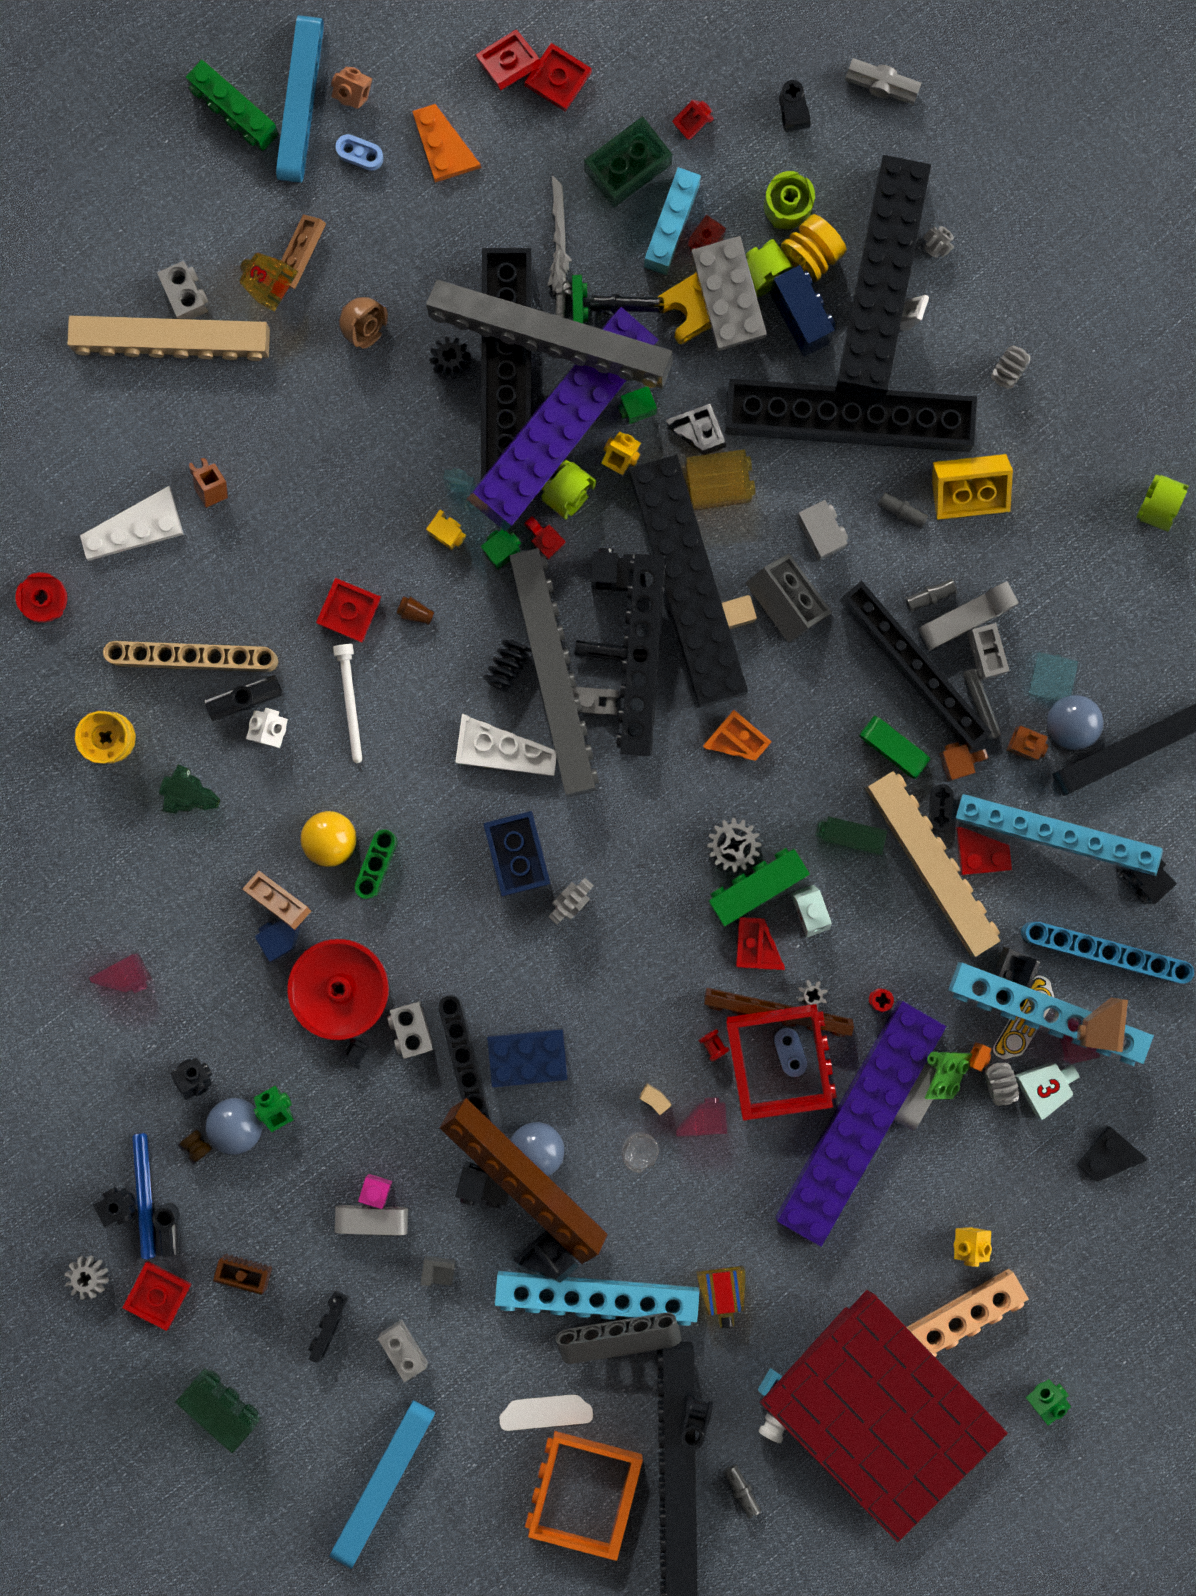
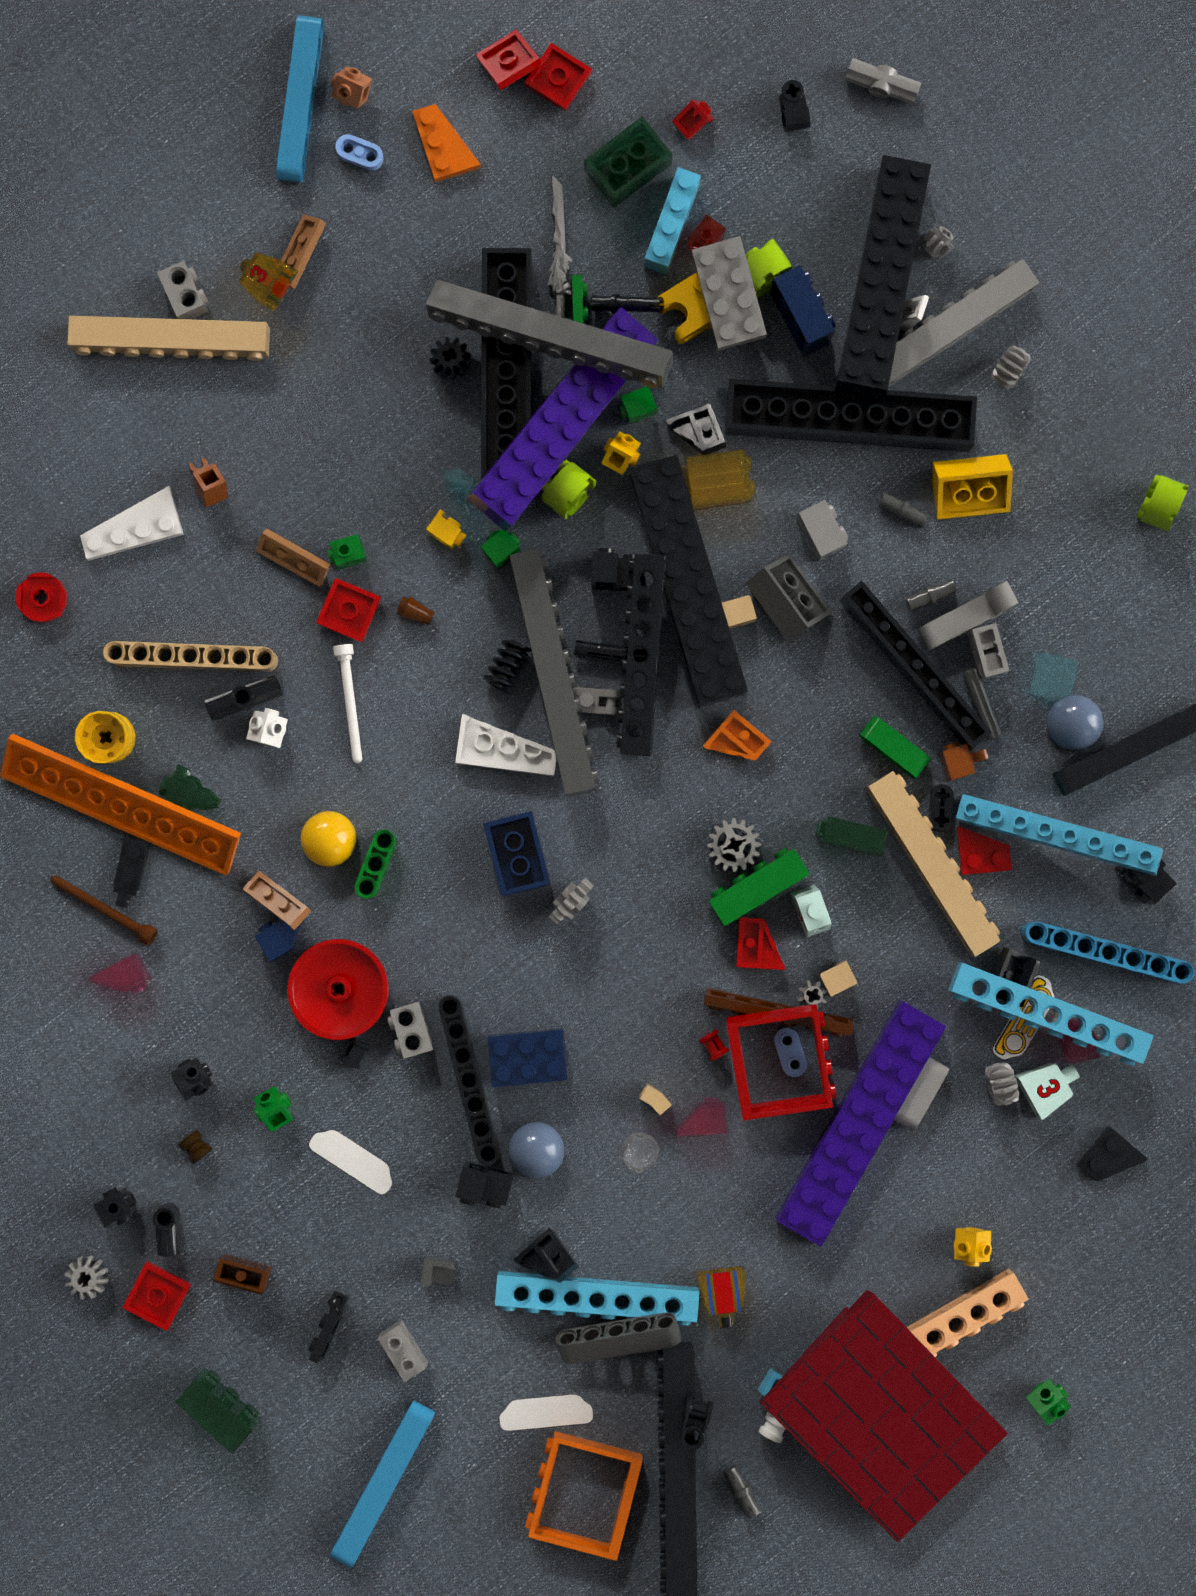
(119, 804): none -> orange plate
(130, 870): none -> black hinge
(144, 932): none -> reddish brown piece
(144, 1196): blue axle -> none
(232, 105): green brick -> none
(233, 1126): sand blue piece -> none
(293, 557): none -> medium nougat plate
(347, 552): none -> green brick
(352, 1160): none -> white sticker
(362, 320): medium nougat cylinder -> none
(371, 1220): light grey beam -> none
(375, 1191): dark pink brick -> none
(523, 1181): reddish brown brick -> none
(546, 539): red plate -> none
(795, 188): lime brick -> none
(814, 246): yellow wheel -> none
(838, 978): none -> tan panel
(884, 1006): red bush -> none
(948, 1075): bright green hinge -> none
(962, 318): none -> light grey brick
(980, 1057): orange plate -> none
(1028, 744): dark orange brick -> none
(1105, 1026): medium nougat slope -> none

